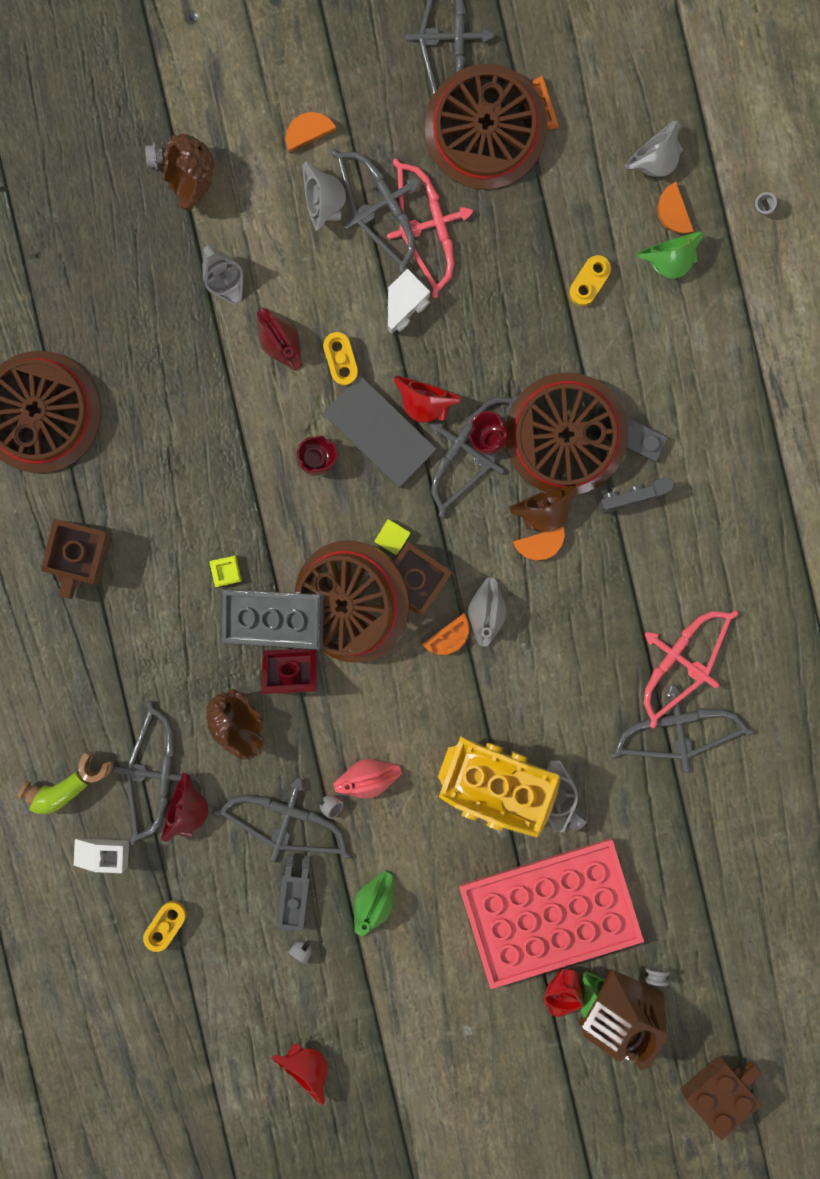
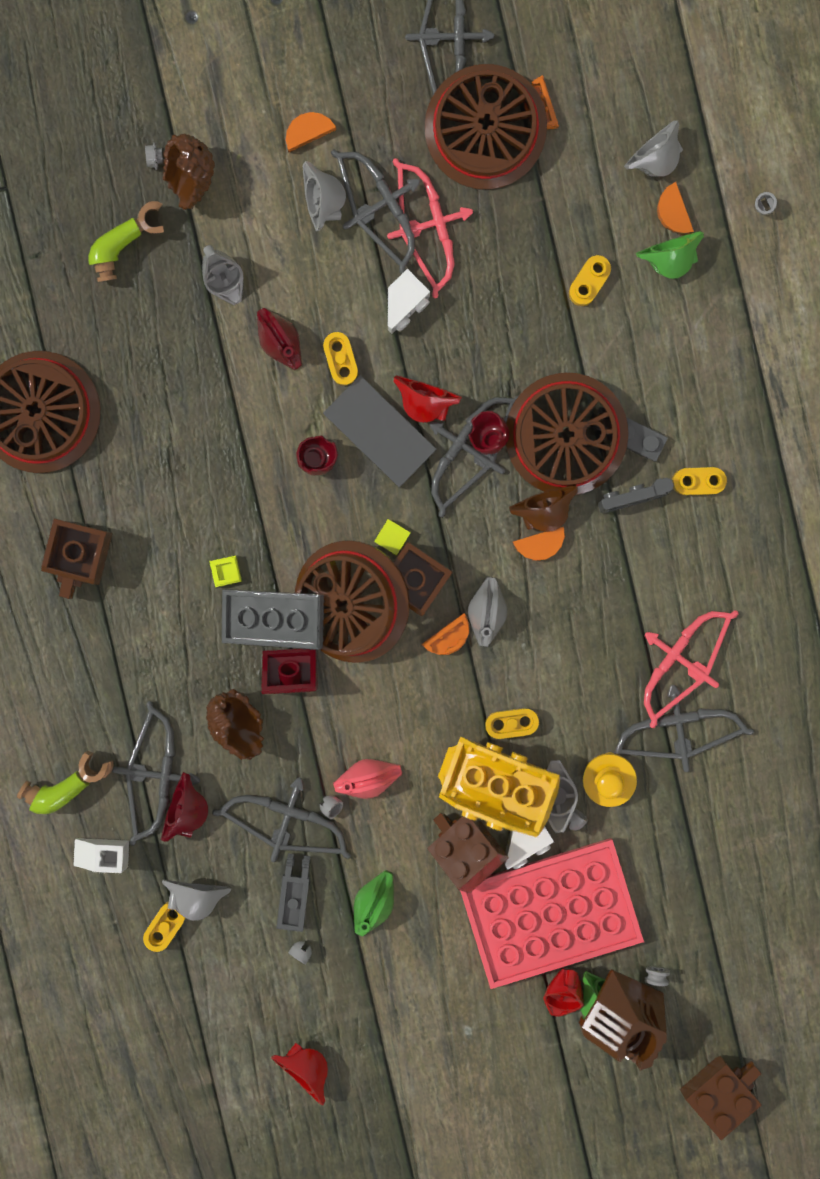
(108, 246): none -> lime piece
(194, 900): none -> light grey hat
(466, 851): none -> reddish brown hinge
(511, 723): none -> yellow plate
(523, 846): none -> white slope
(609, 780): none -> yellow plate
(699, 481): none -> yellow plate

